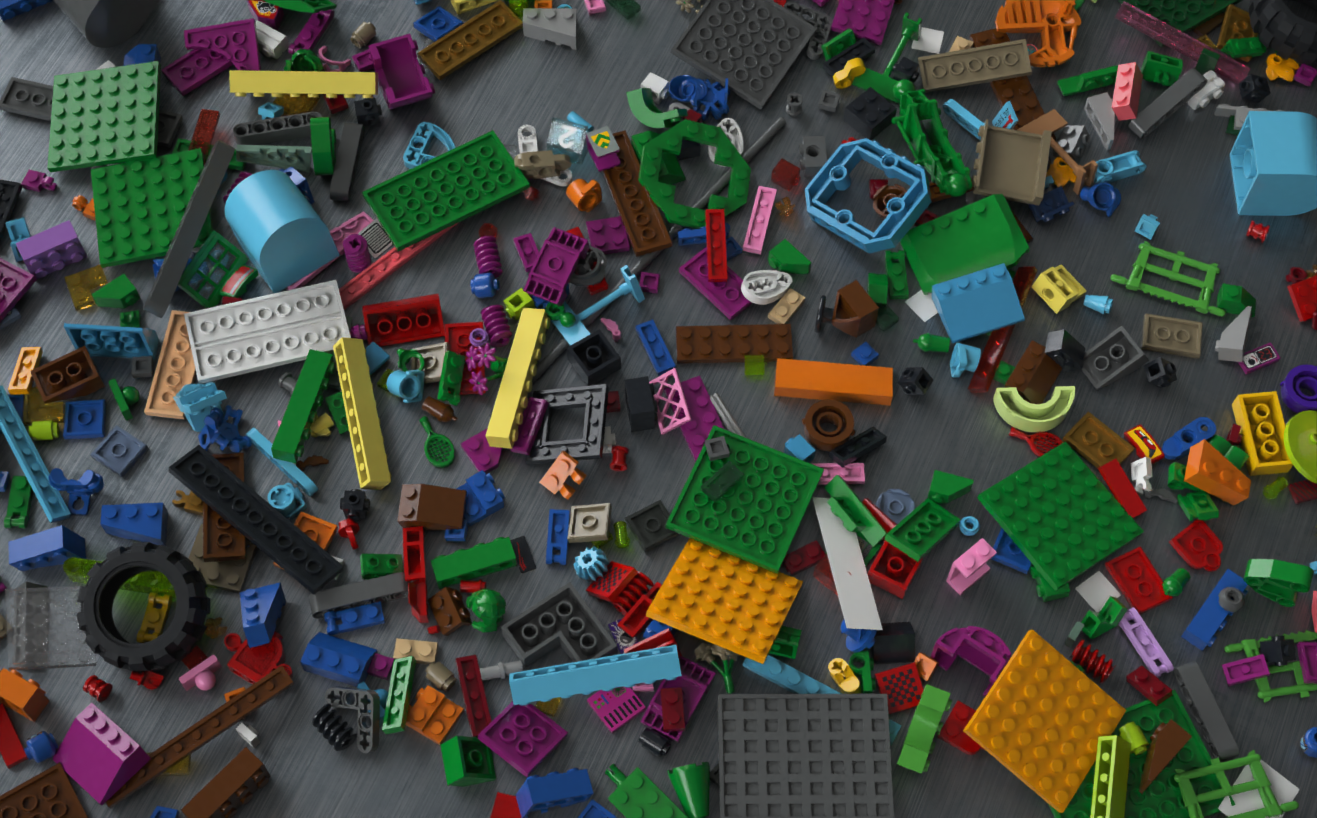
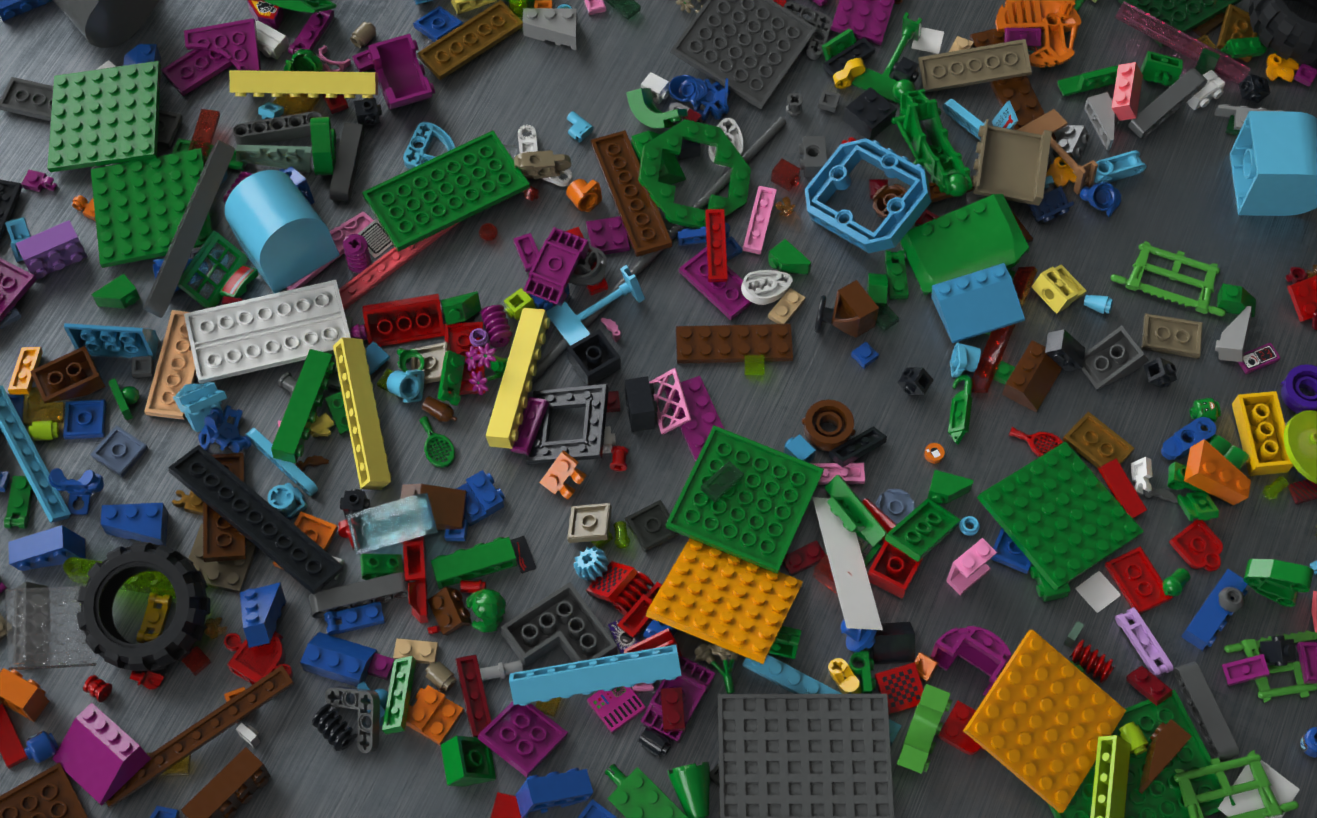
(81, 283): clear yellow plate -> none
(130, 319): green tile -> none
(201, 675): bright pink tile -> none
(391, 523): none -> clear light blue brick
(460, 307): none -> green slope
(480, 453): magenta plate -> none
(484, 285): blue head -> none
(487, 256): magenta piece -> none
(557, 536): blue plate -> none
(566, 318): green plate -> none
(568, 139): clear light blue slope -> none
(603, 148): piece -> none
(649, 282): magenta tile -> none
(655, 347): blue plate -> none
(717, 448): dark grey plate -> none
(725, 415): light grey axle -> none
(834, 381): orange arch -> none
(922, 305): white sticker -> none
(933, 343): green piece -> none
(934, 453): none -> orange tile
(960, 409): none -> green plate
(1031, 416): yellowish green brick -> none
(1032, 35): none -> magenta plate
(1108, 618): green slope -> none
(1144, 444): slope -> none
(1147, 226): medium azure tile -> none
(1205, 408): none -> green head
(1234, 436): dark red plate -> none
(1258, 231): red bush -> none

